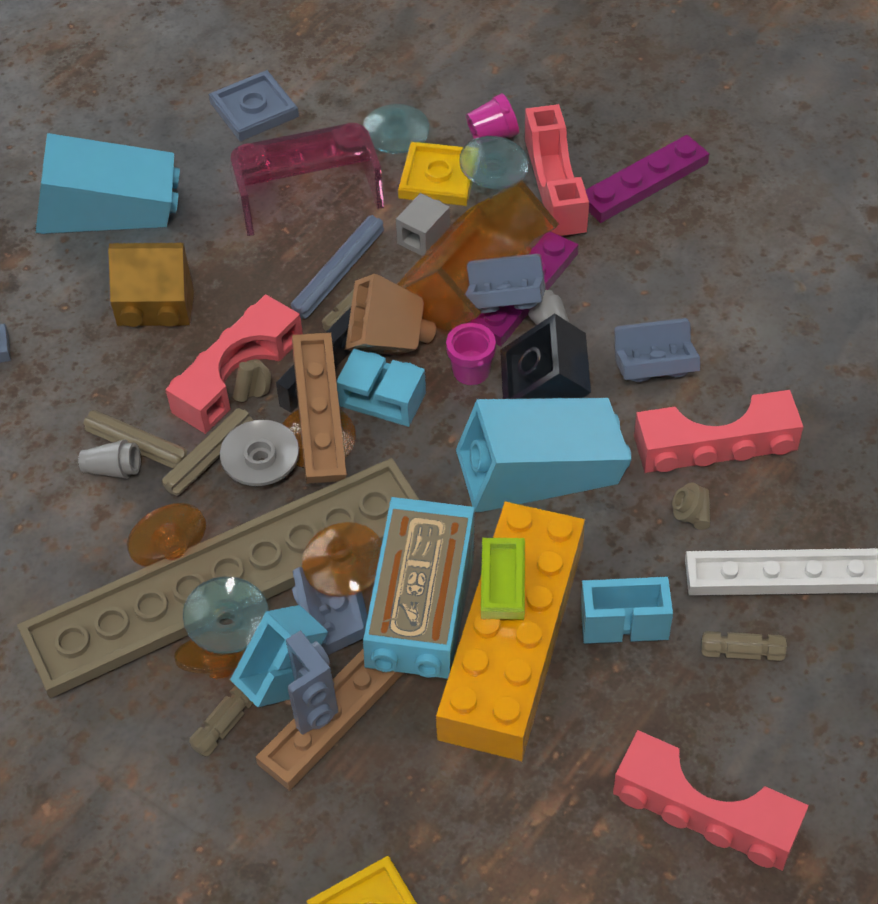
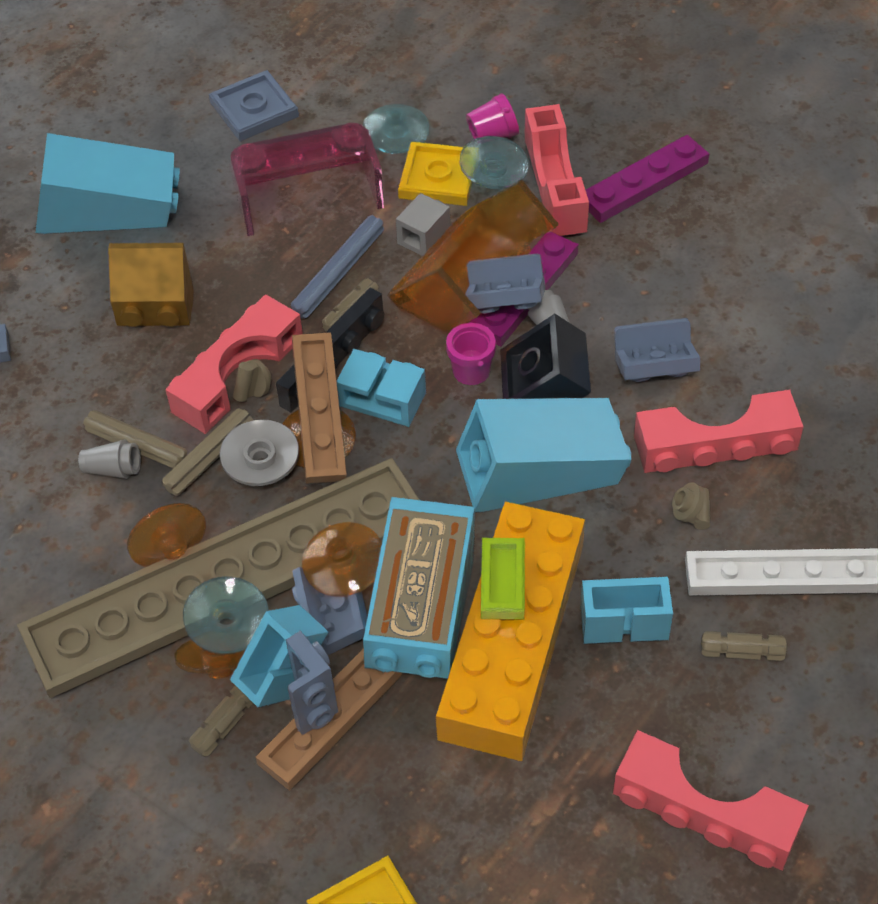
(386, 318): medium nougat torso -> none

